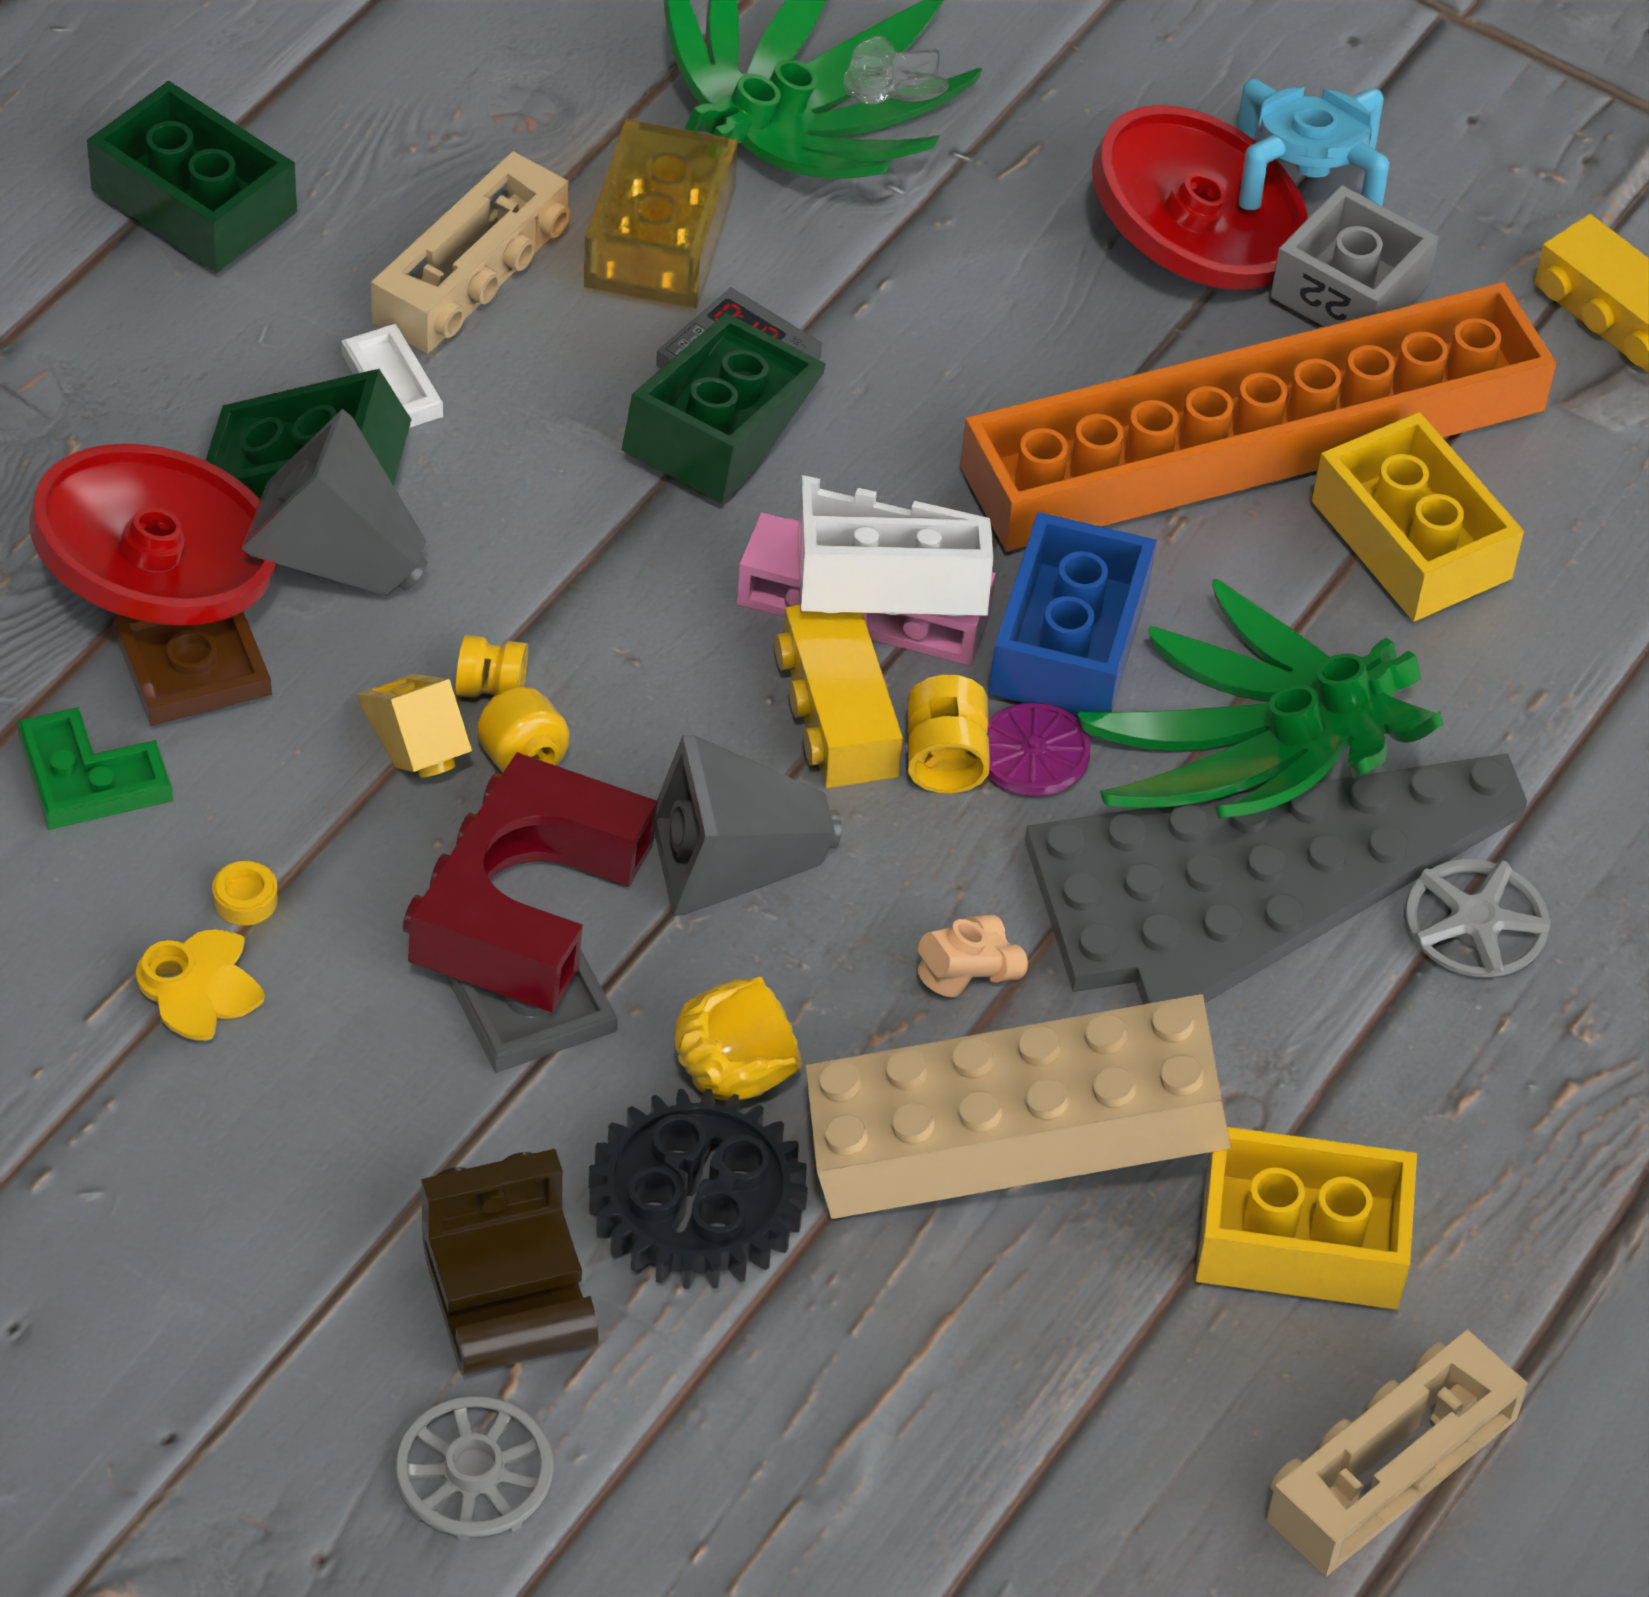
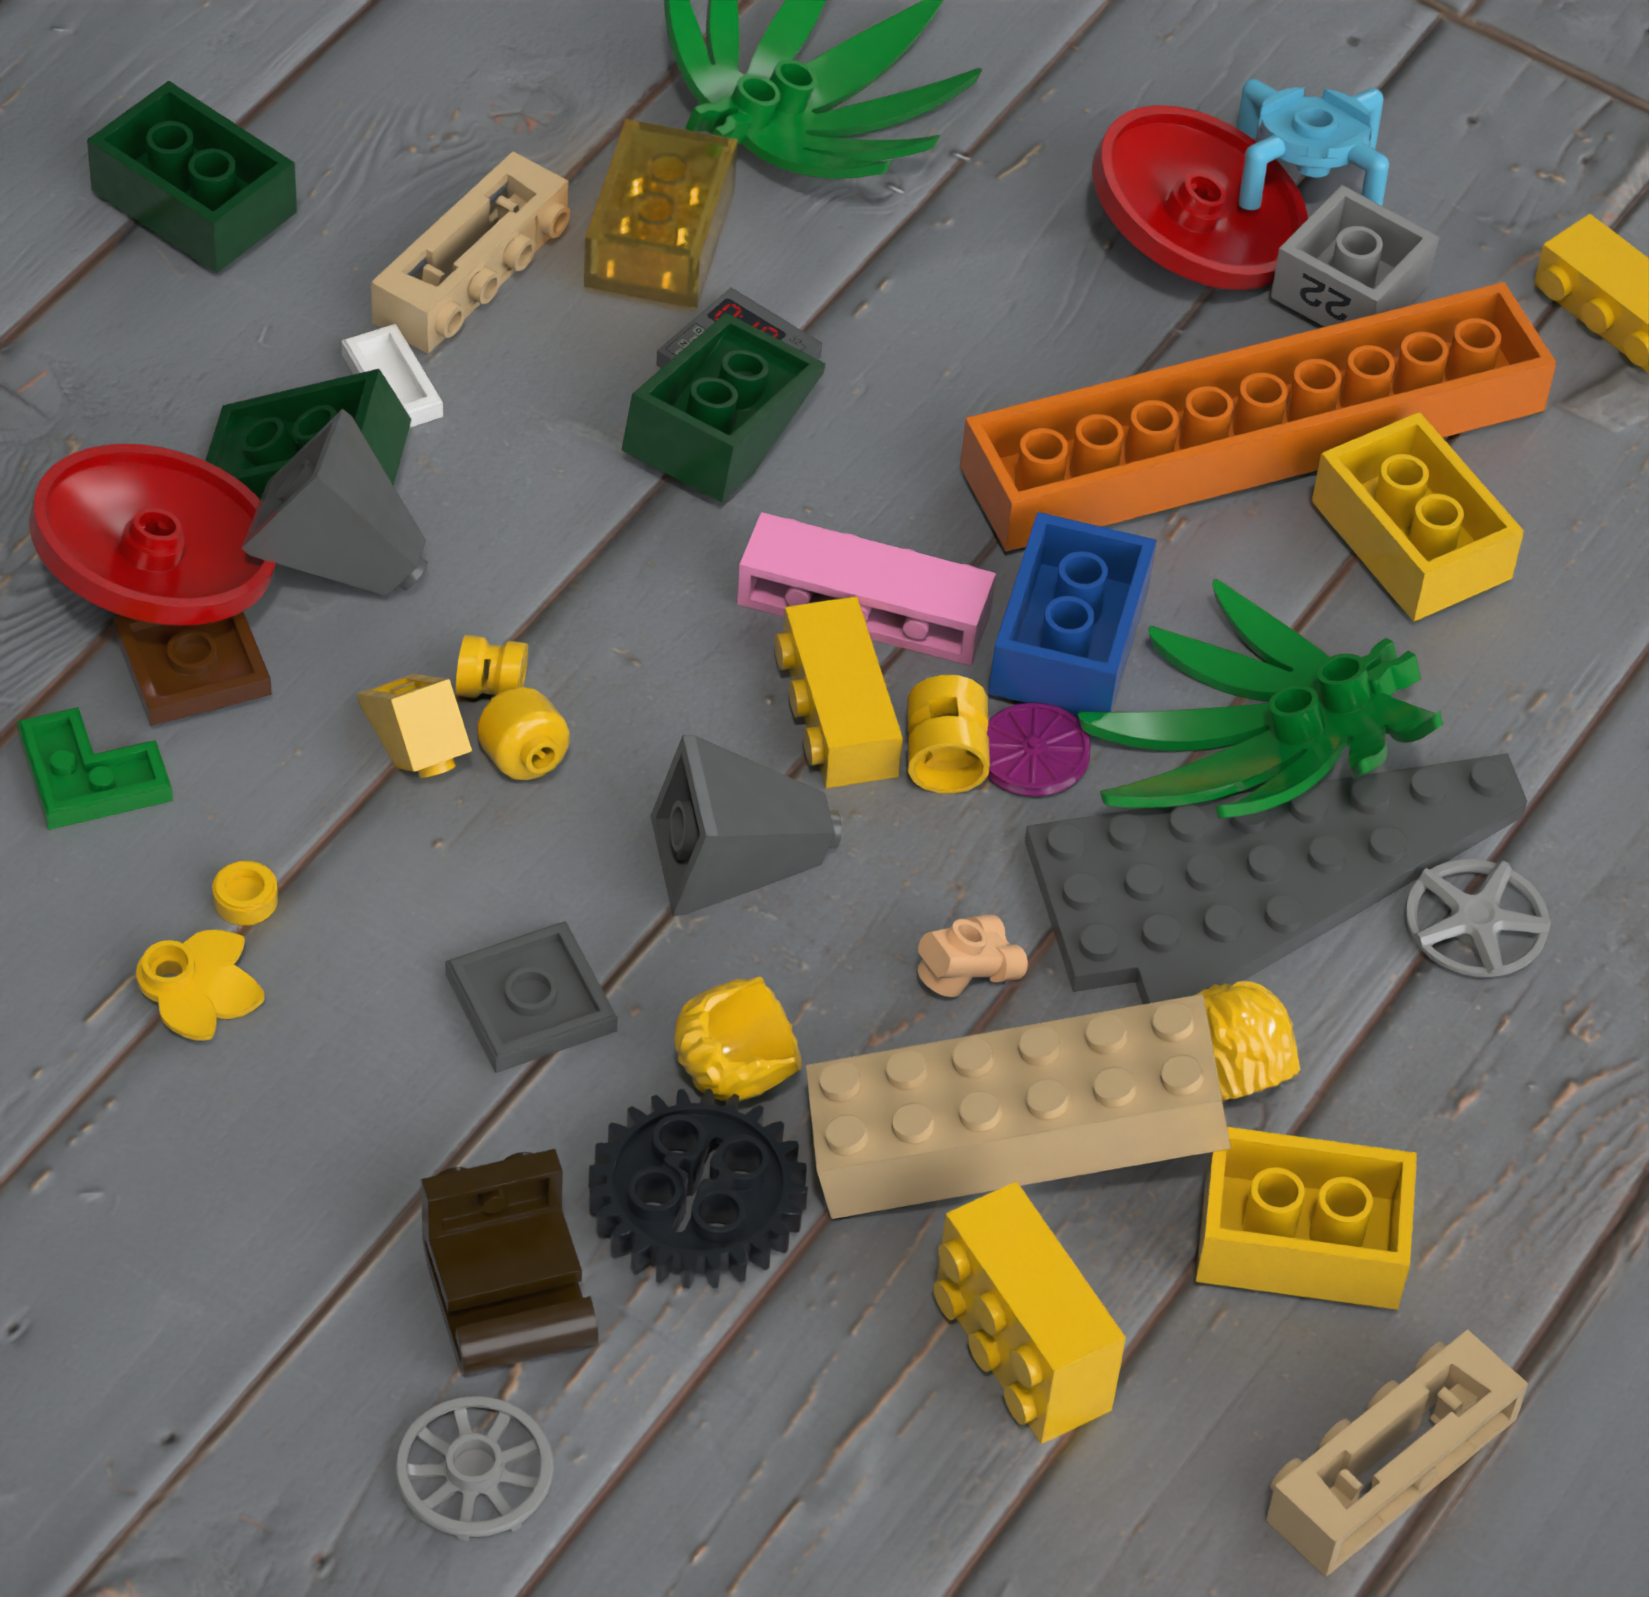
(525, 816): dark red arch -> none
(884, 74): clear plate -> none
(890, 557): white wedge -> none
(1028, 1313): none -> yellow brick
(1250, 1038): none -> yellow hair

